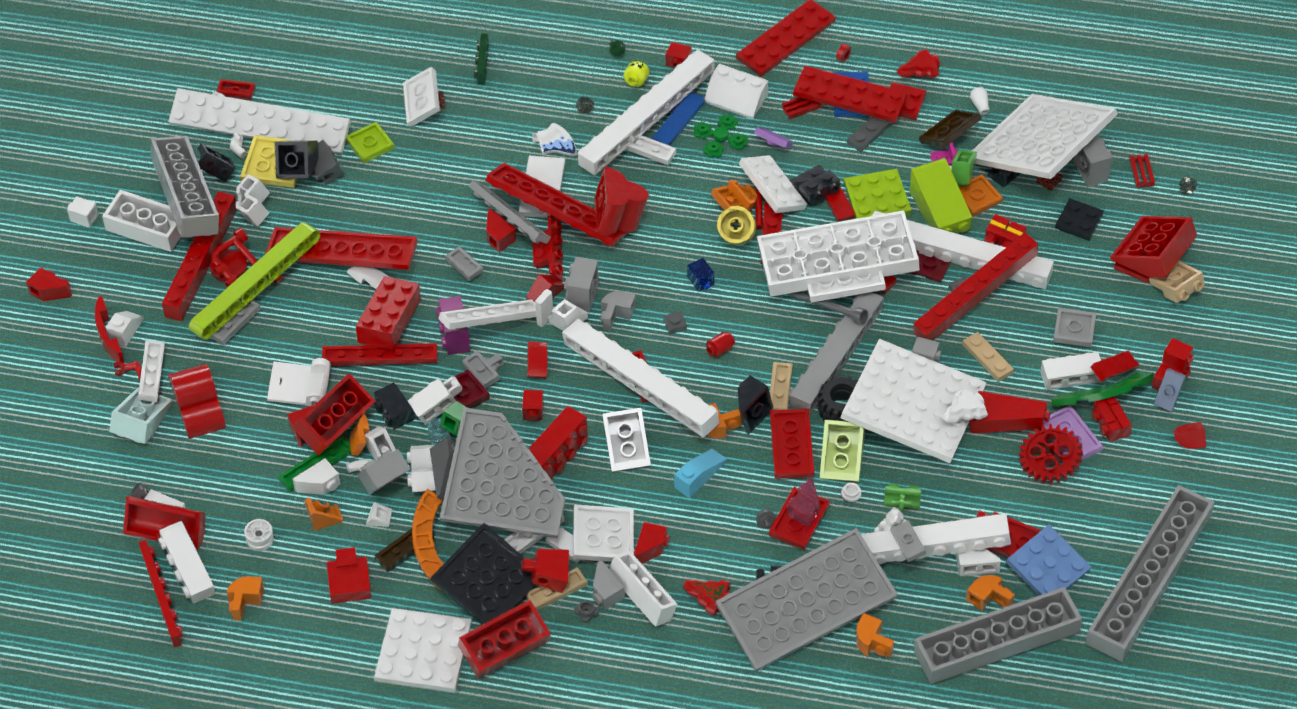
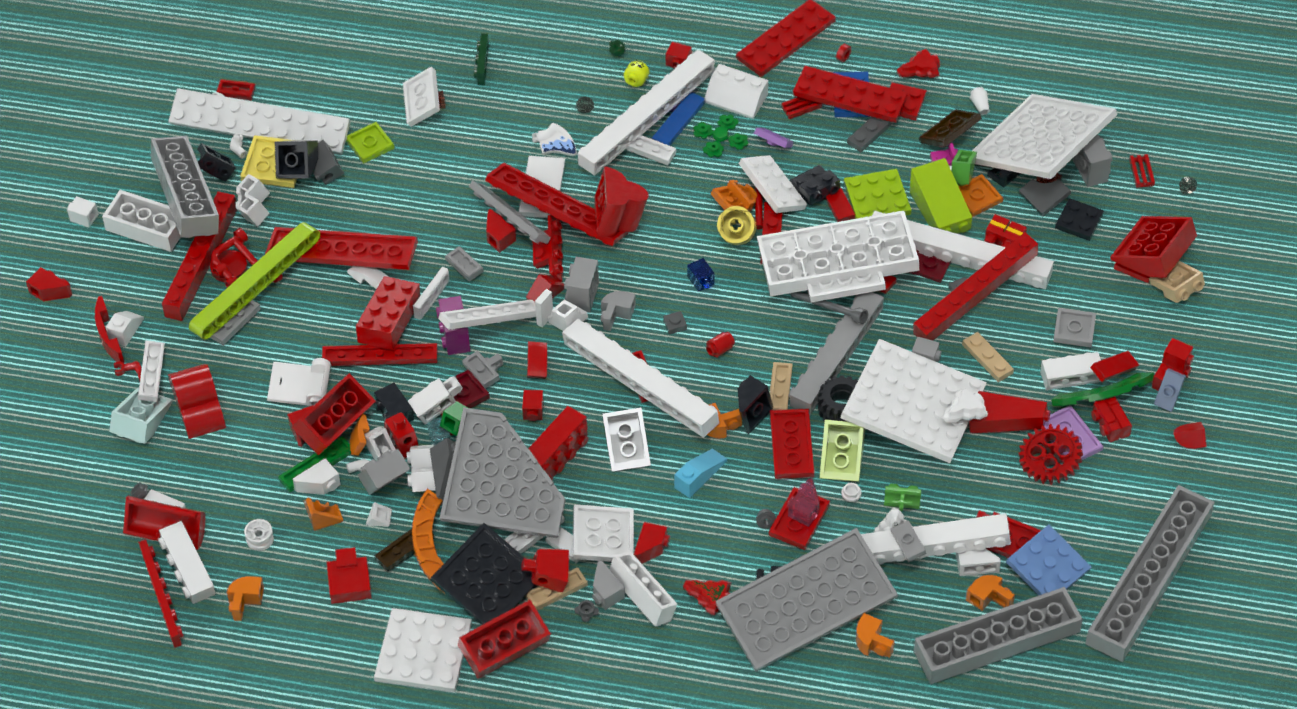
(399, 429): none -> red torso
(431, 293): none -> white tile
(1044, 196): none -> dark grey tile

